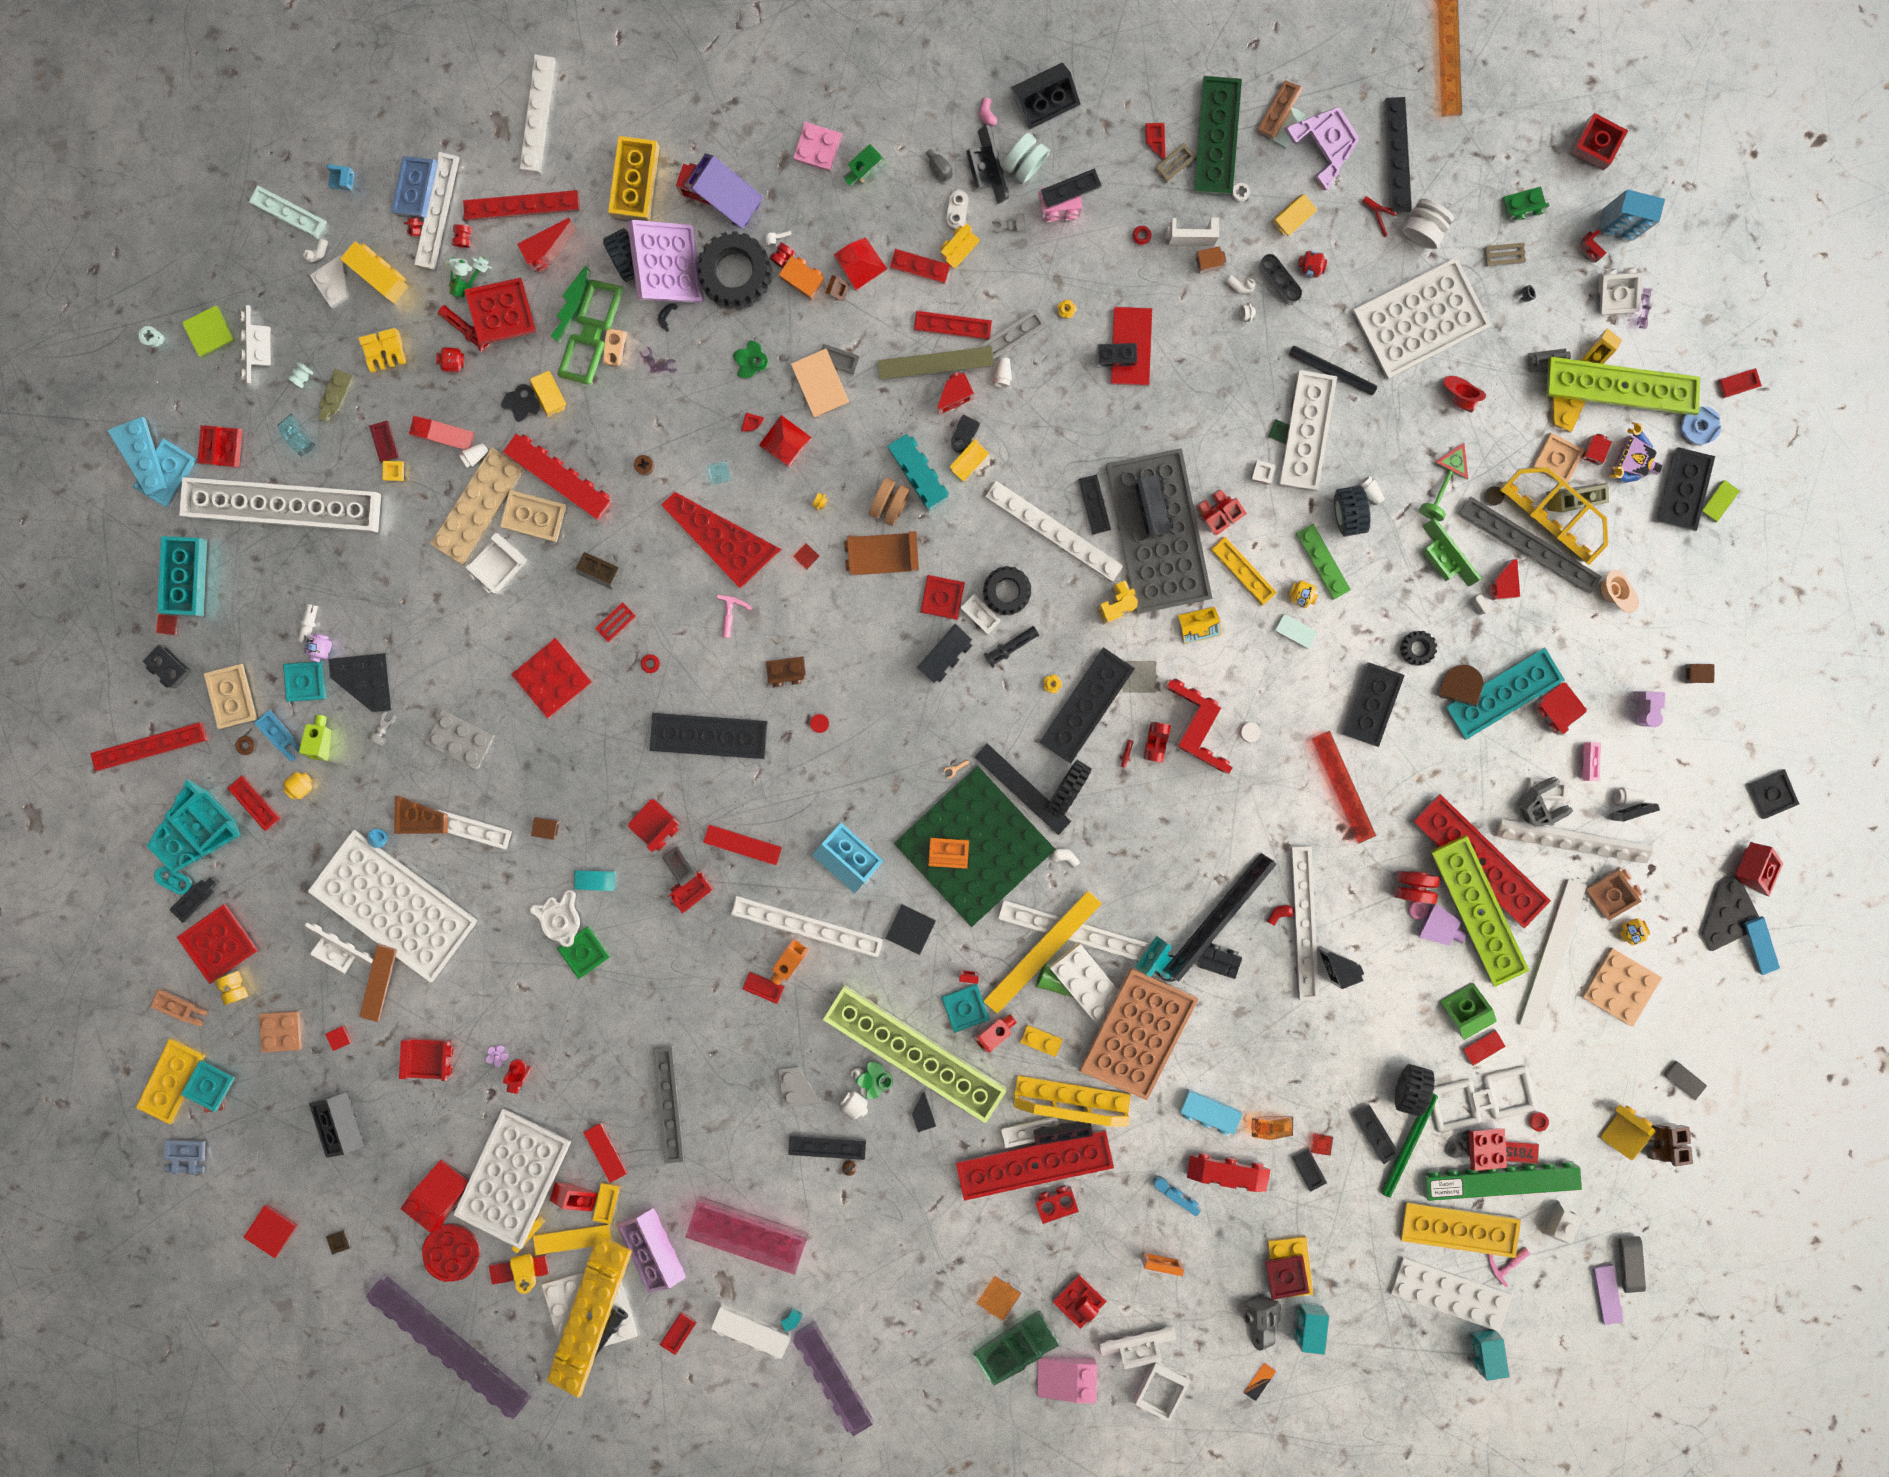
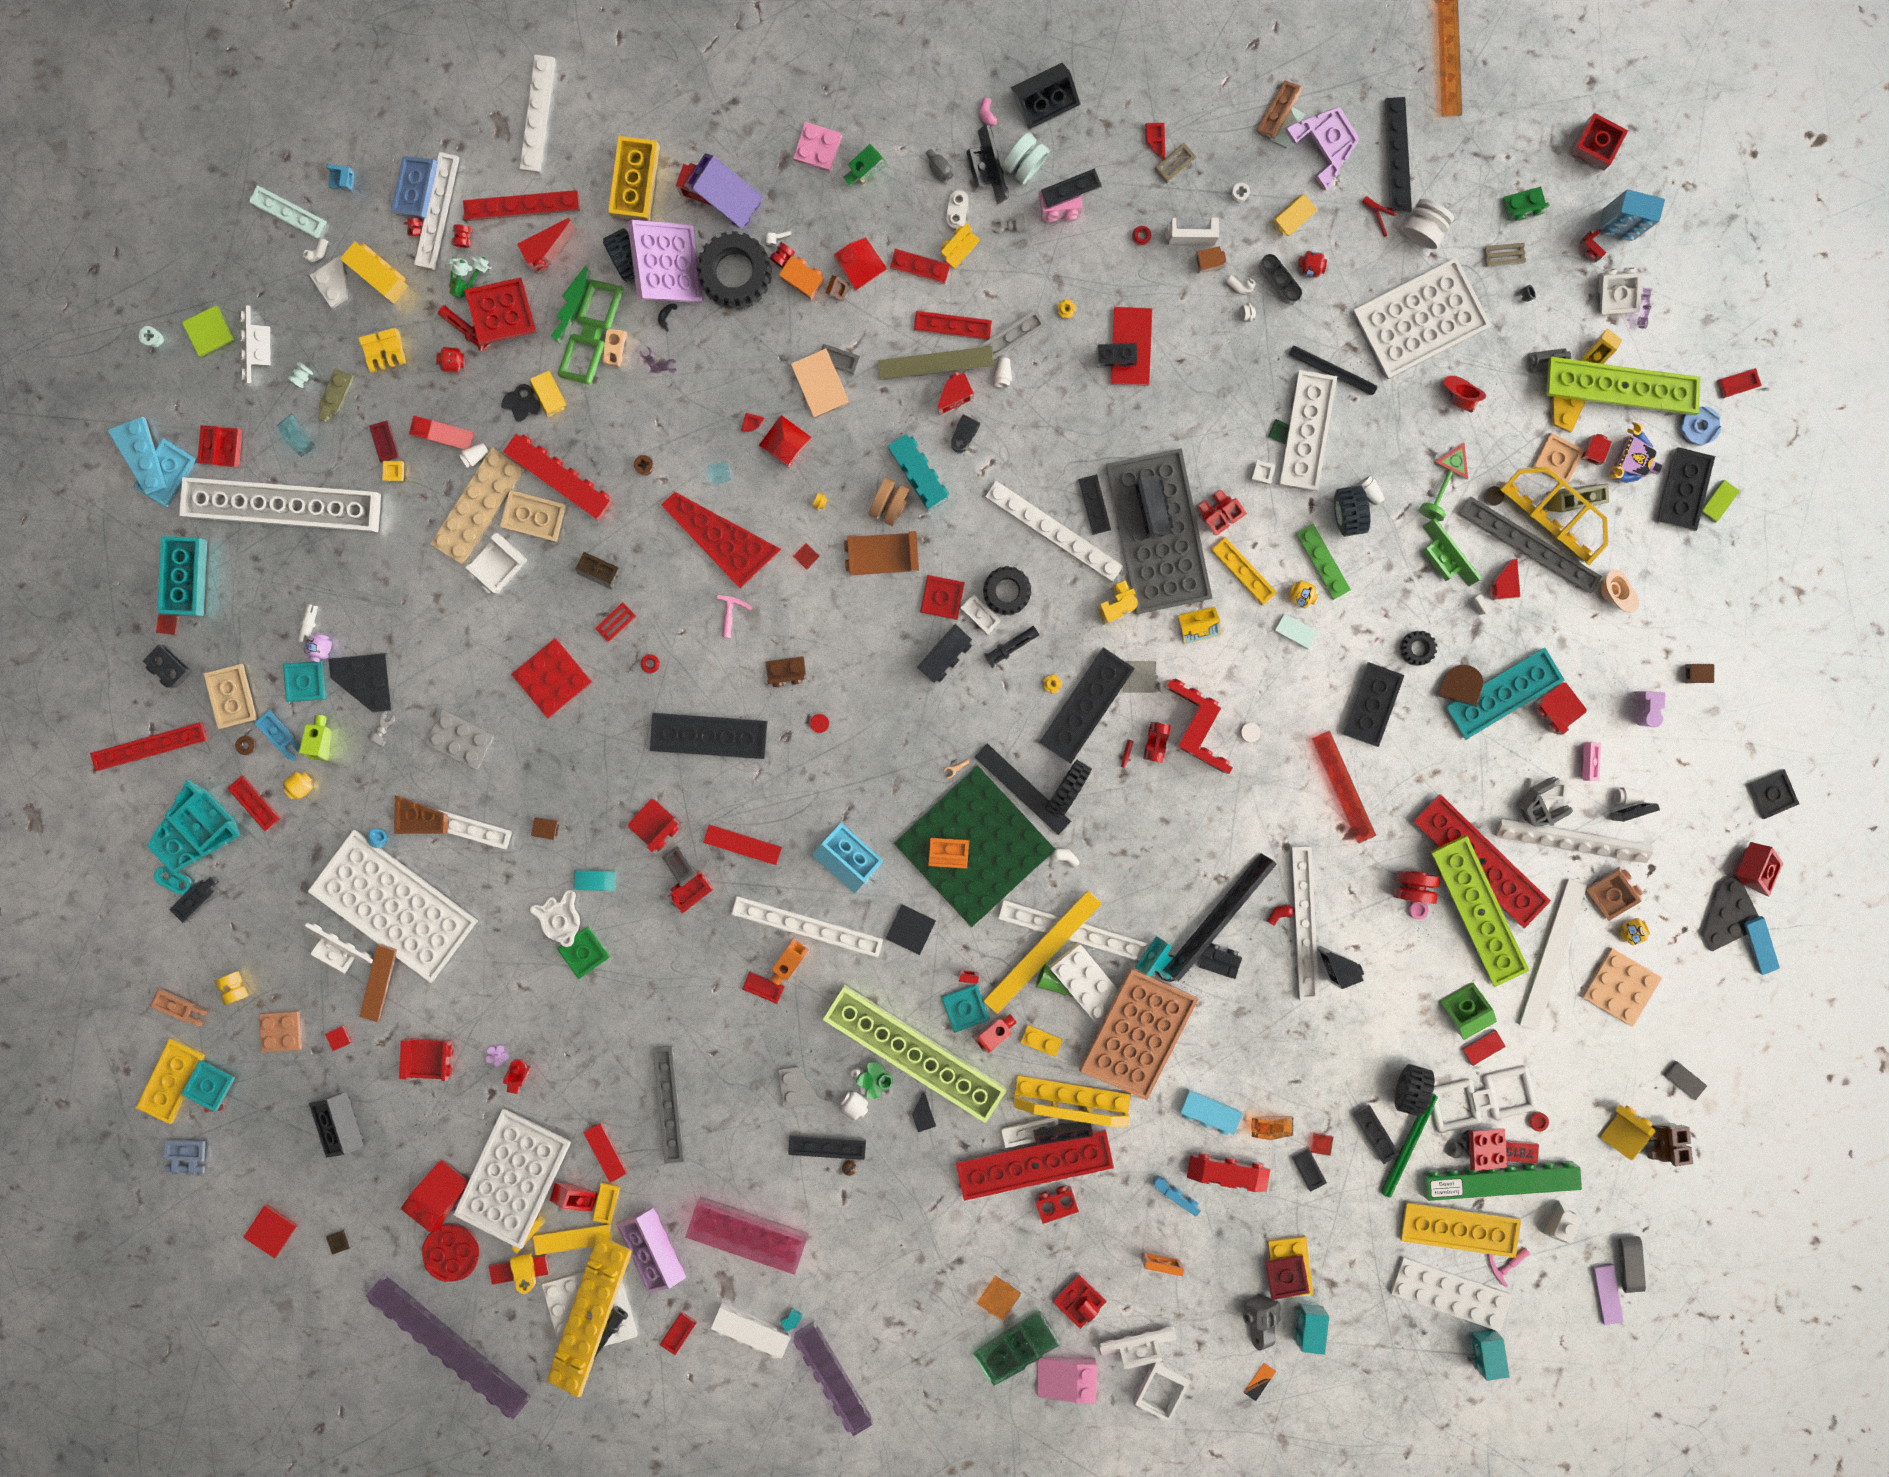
(217, 943): red plate -> none
(747, 359): green plate -> none
(969, 460): yellow panel -> none
(1217, 135): dark green plate -> none
(1441, 926): lavender torso -> none

